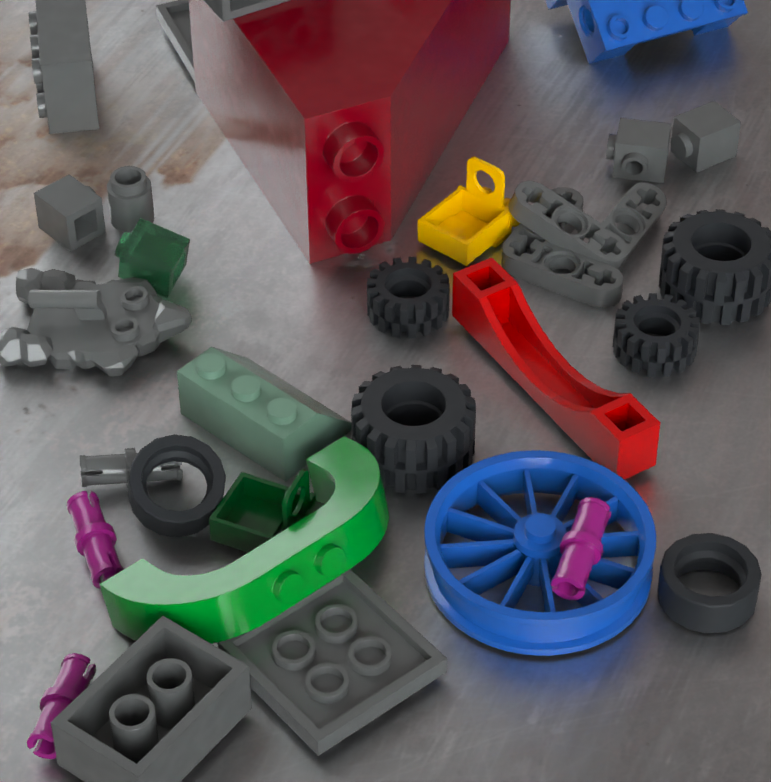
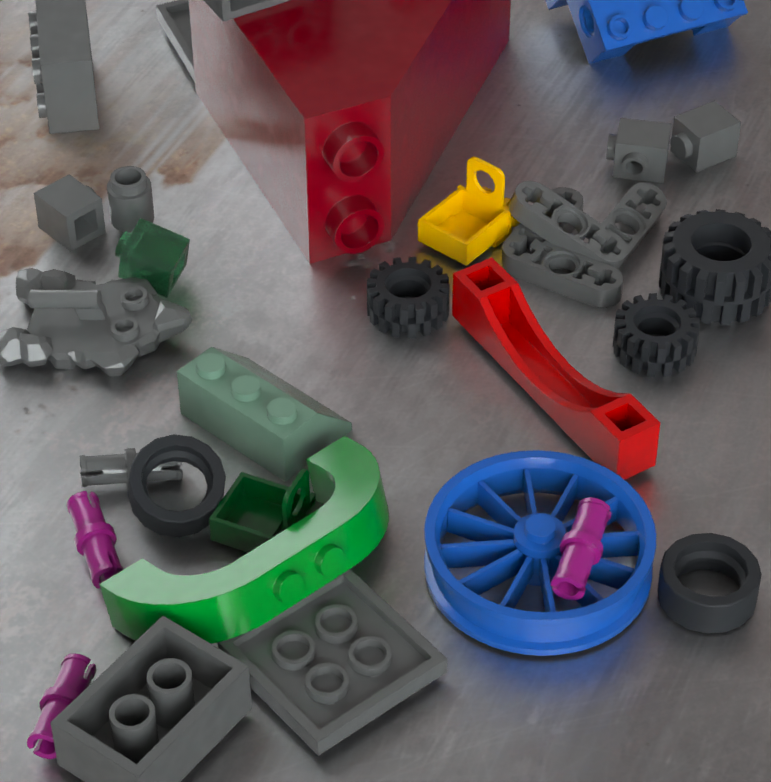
(415, 426): black tyre -> none

